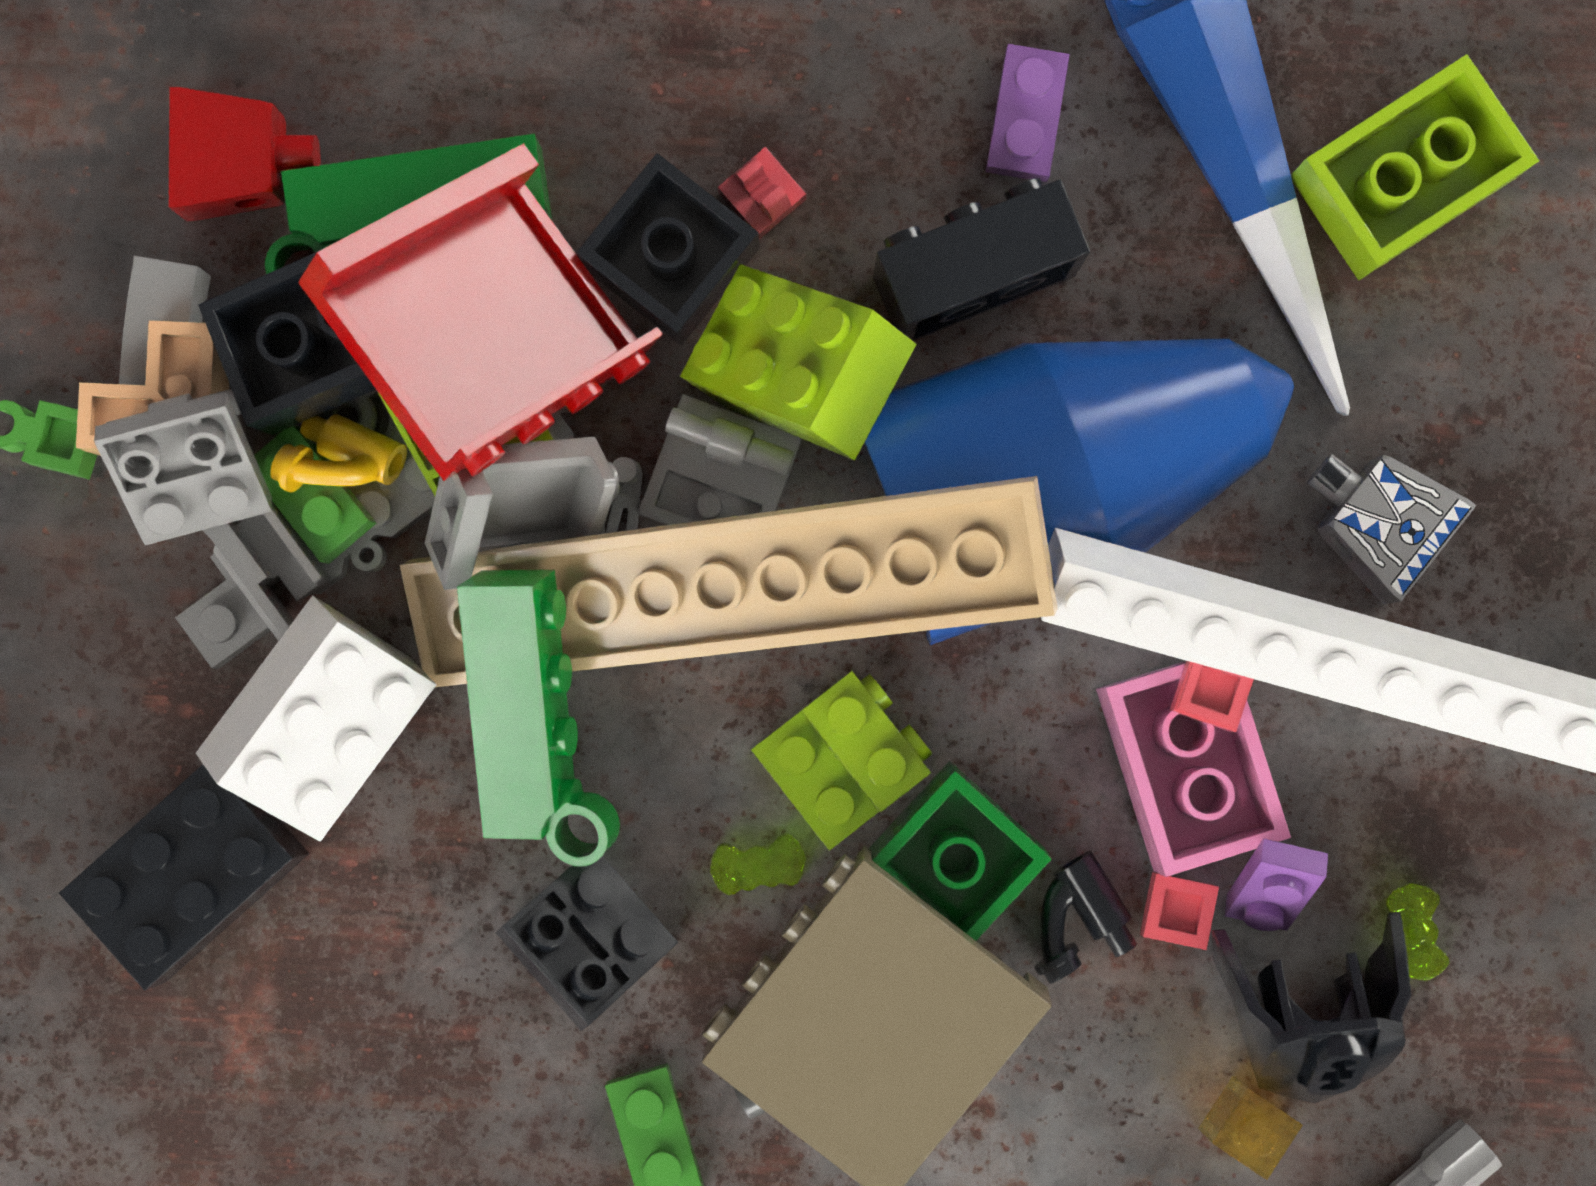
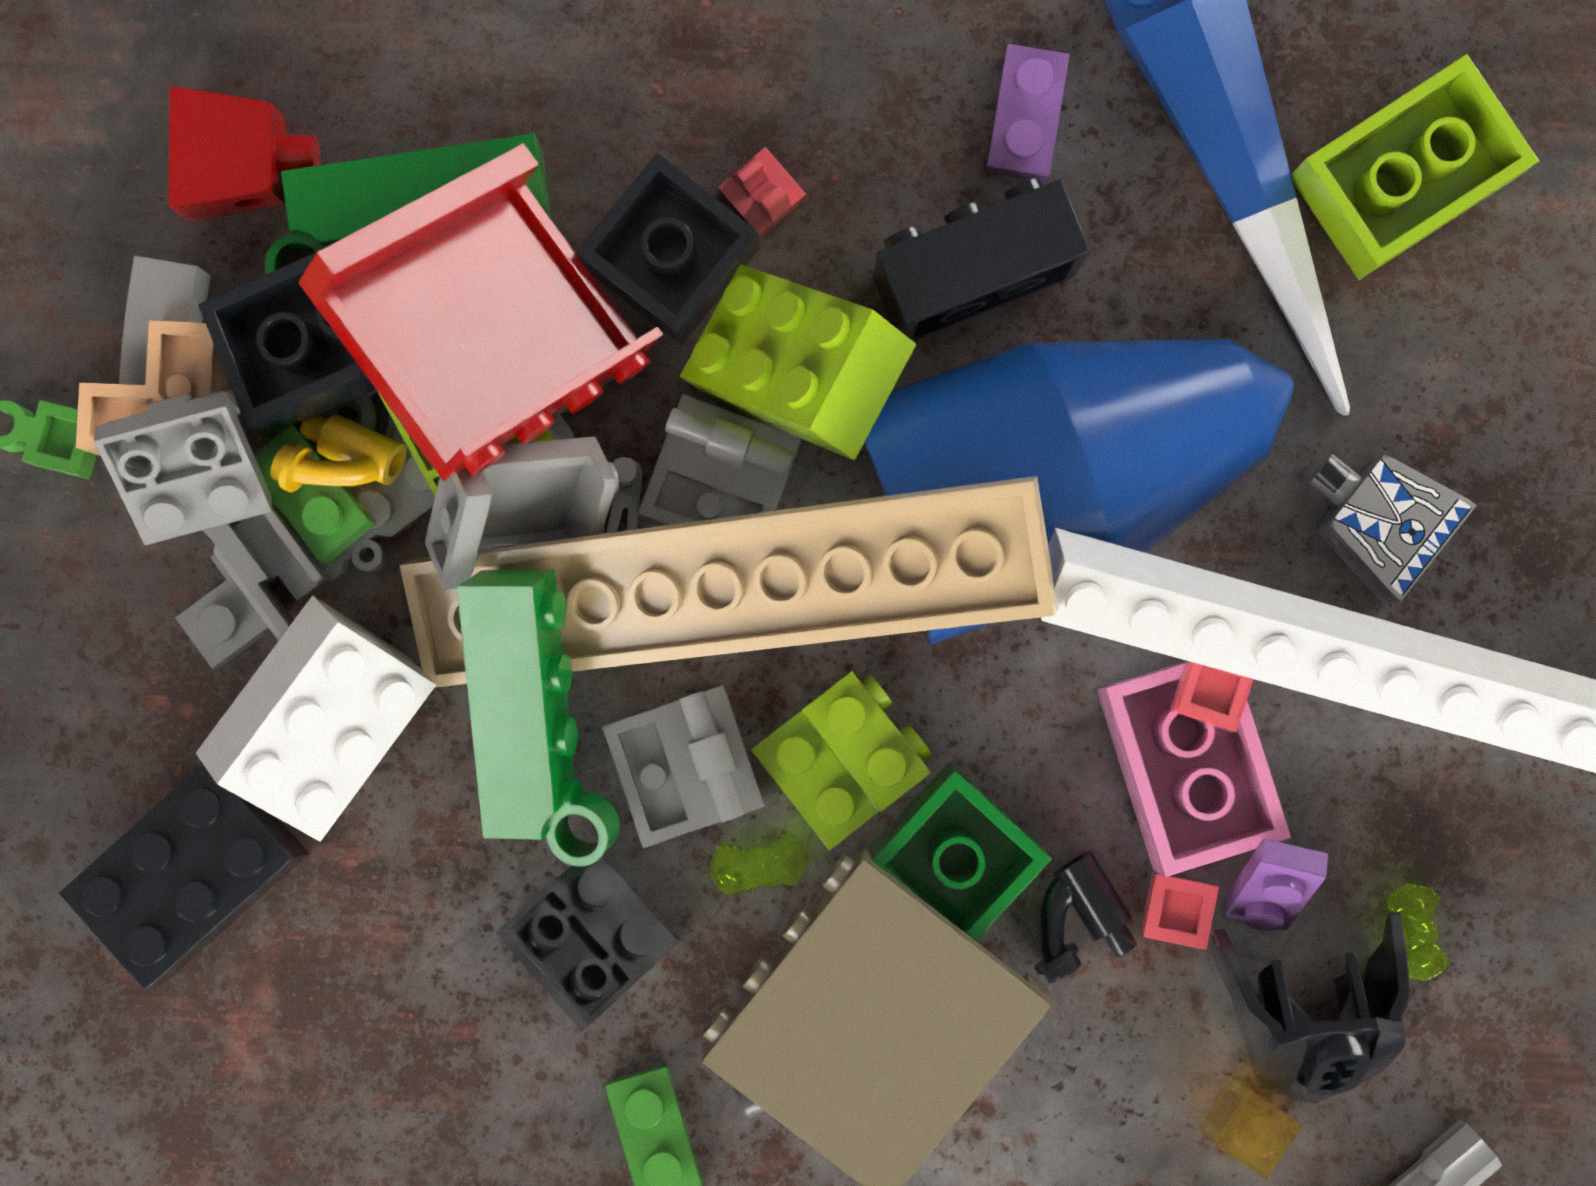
(683, 766): none -> light grey plate

